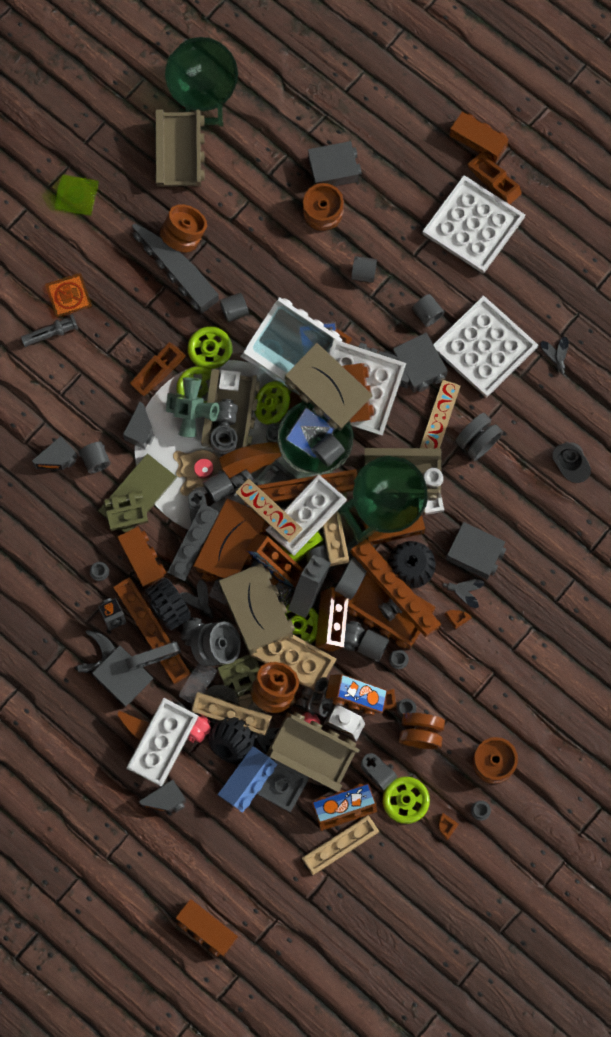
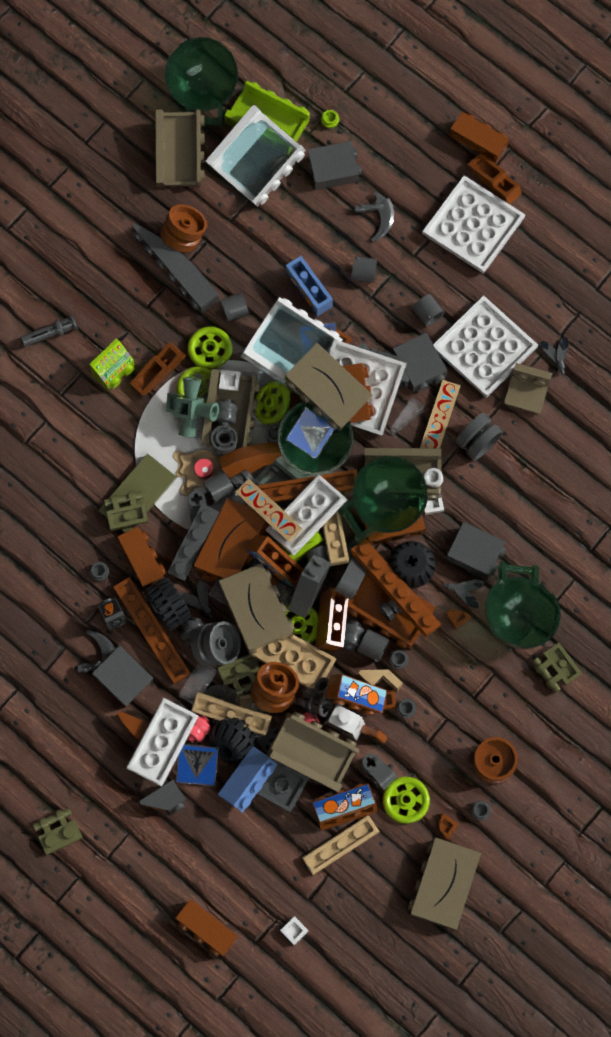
(56, 456): dark grey slope -> none
(59, 837): none -> olive plate
(68, 295): clear orange piece -> none
(76, 194): clear neon green slope -> none
(95, 457): dark grey piece -> none
(112, 365): none -> lime slope
(139, 428): dark grey slope -> none
(153, 656): dark grey beam -> none
(197, 765): none -> piece
(256, 156): none -> clear light blue panel
(280, 111): none -> lime panel
(294, 930): none -> white tile
(309, 286): none -> medium blue brick
(323, 206): dark orange wheel -> none
(328, 449): dark grey piece -> none
(329, 119): none -> lime plate
(368, 731): none -> dark orange tile
(375, 676): none -> tan slope
(385, 210): none -> dark grey piece
(409, 413): none -> clear slope
(421, 731): dark orange wheel -> none
(444, 883): none -> dark tan panel
(521, 609): none -> clear green windscreen
(527, 388): none -> dark tan bracket
(561, 664): none -> olive plate
(572, 462): dark grey piece -> none

